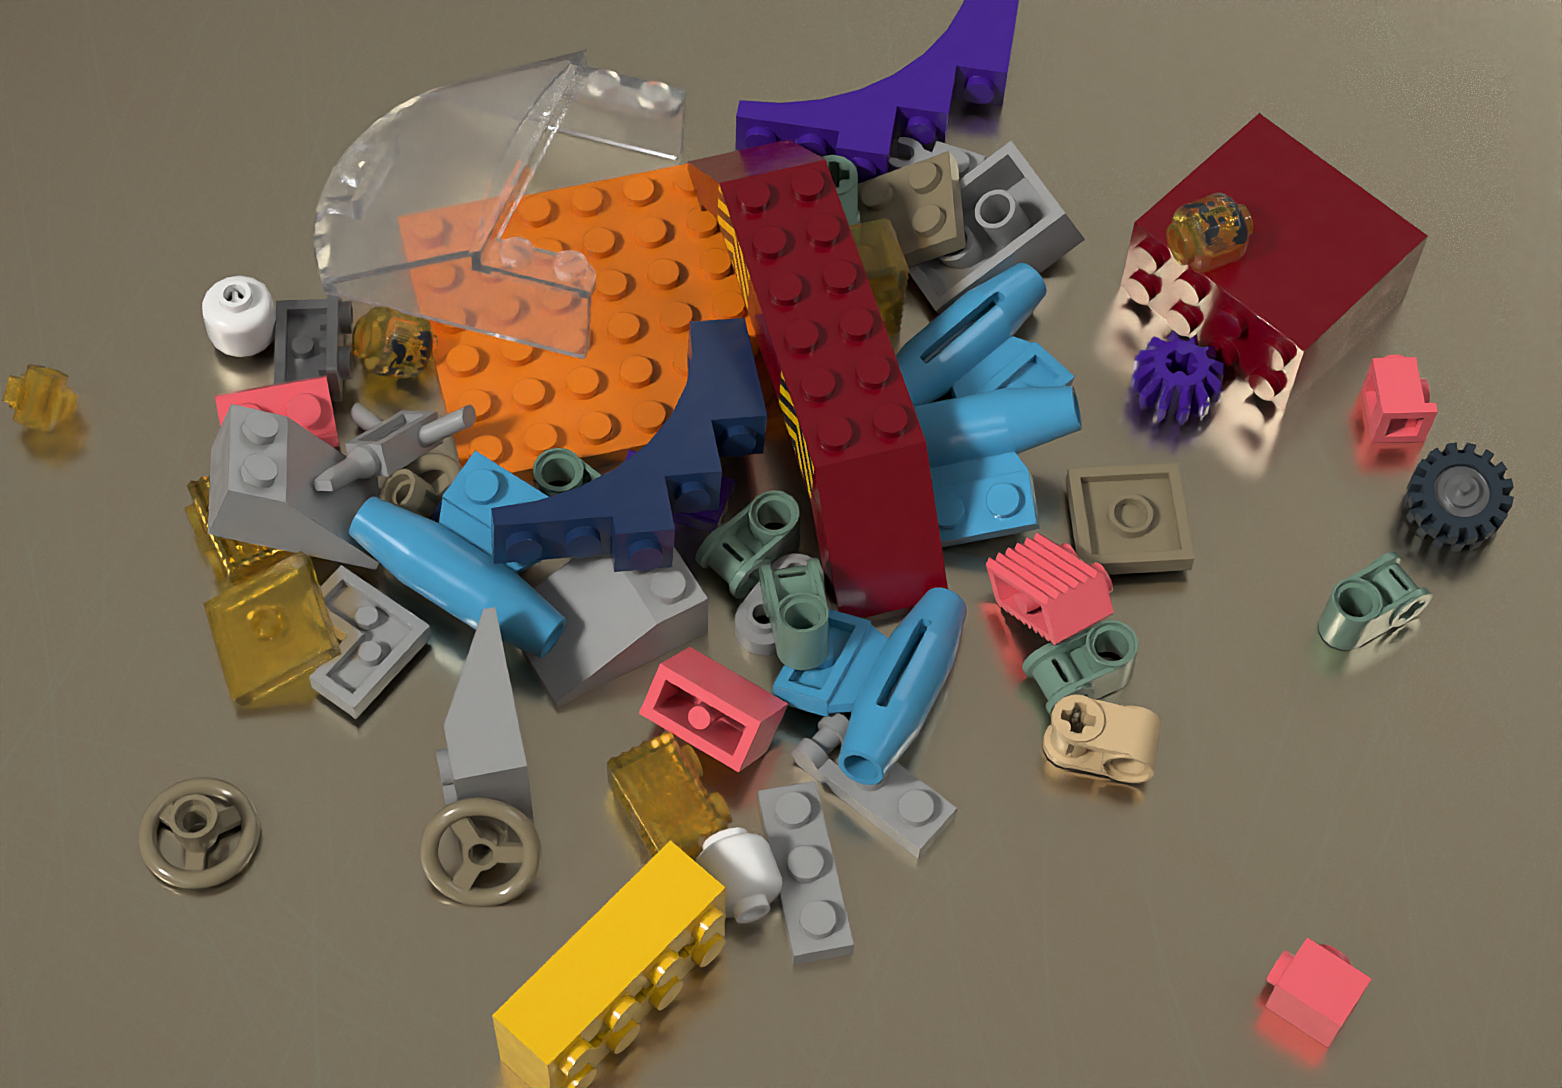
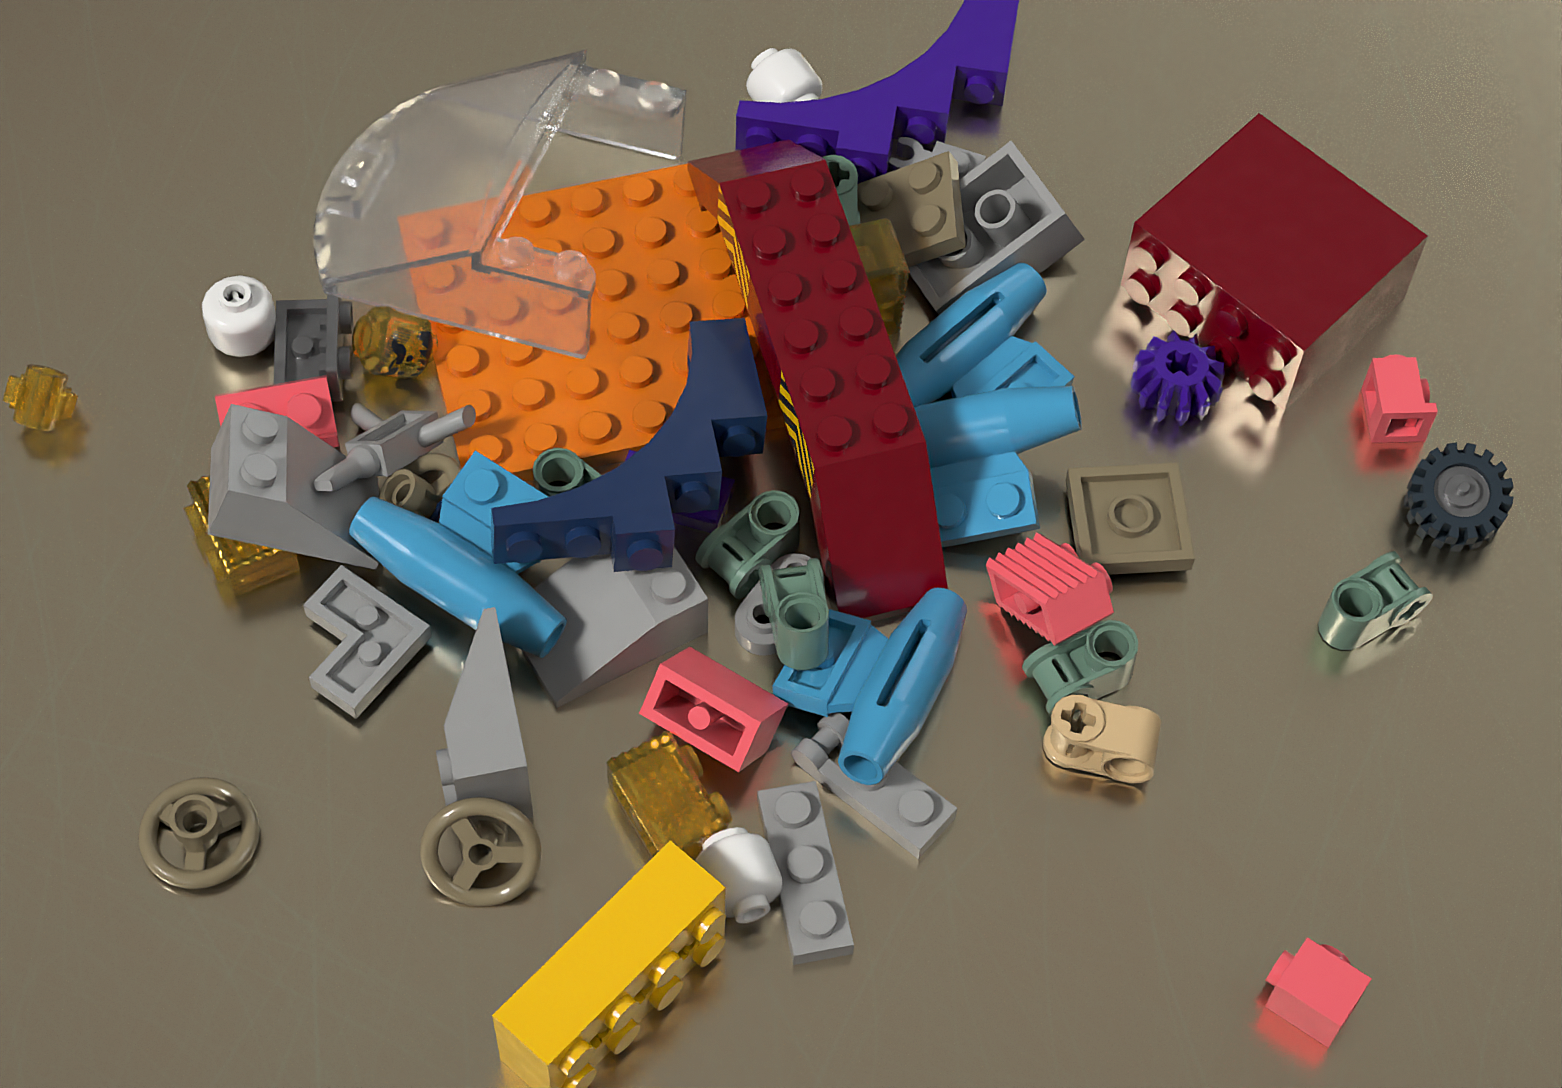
(271, 628): clear yellow plate -> none
(783, 77): none -> white head
(1209, 232): clear yellow head -> none

